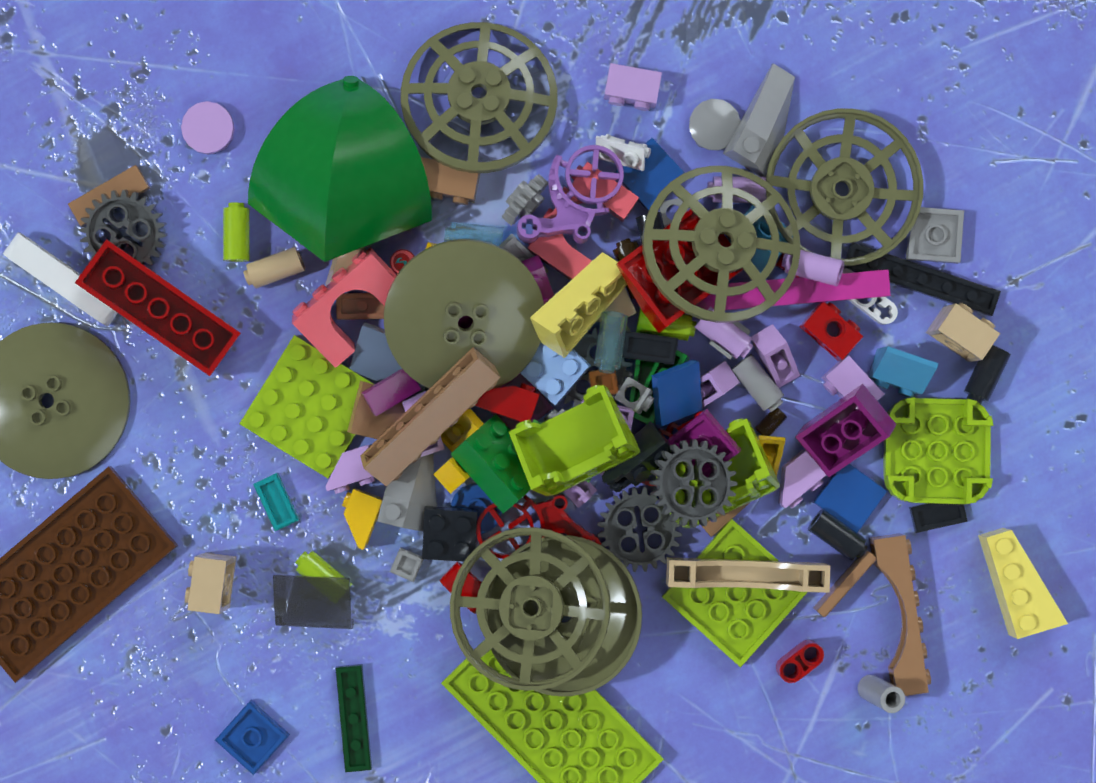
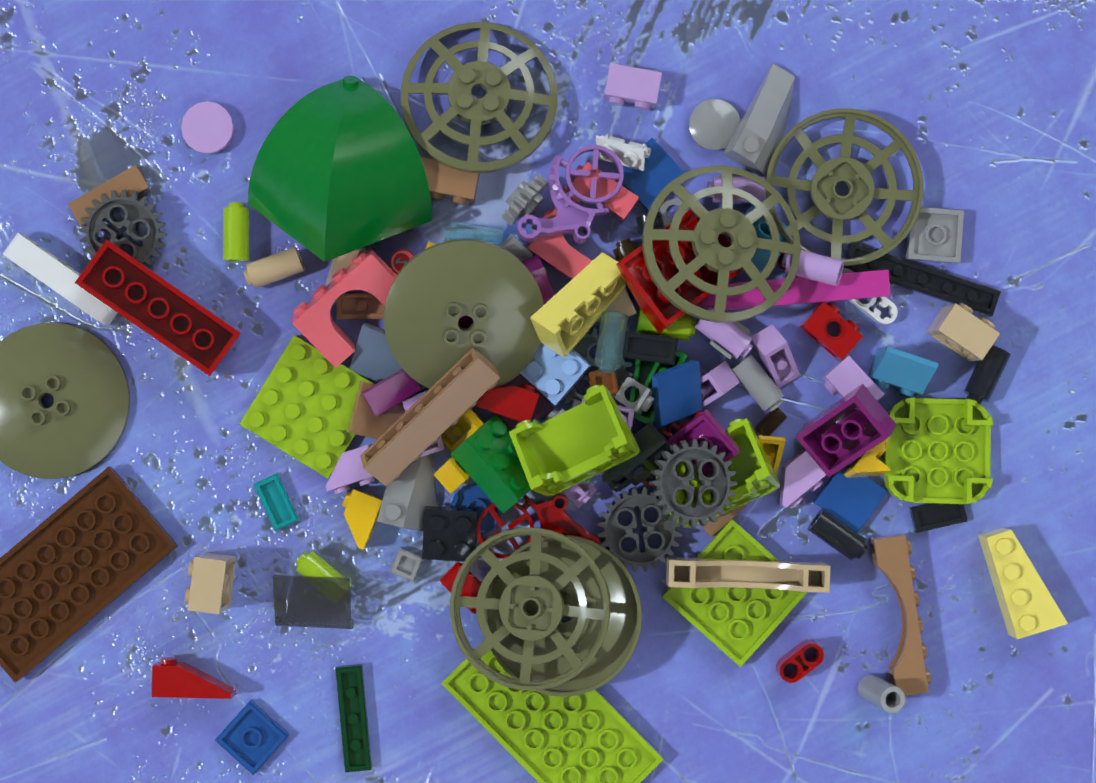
(182, 680): none -> red slope
(844, 583): medium nougat tile -> none
(869, 464): none -> yellow slope

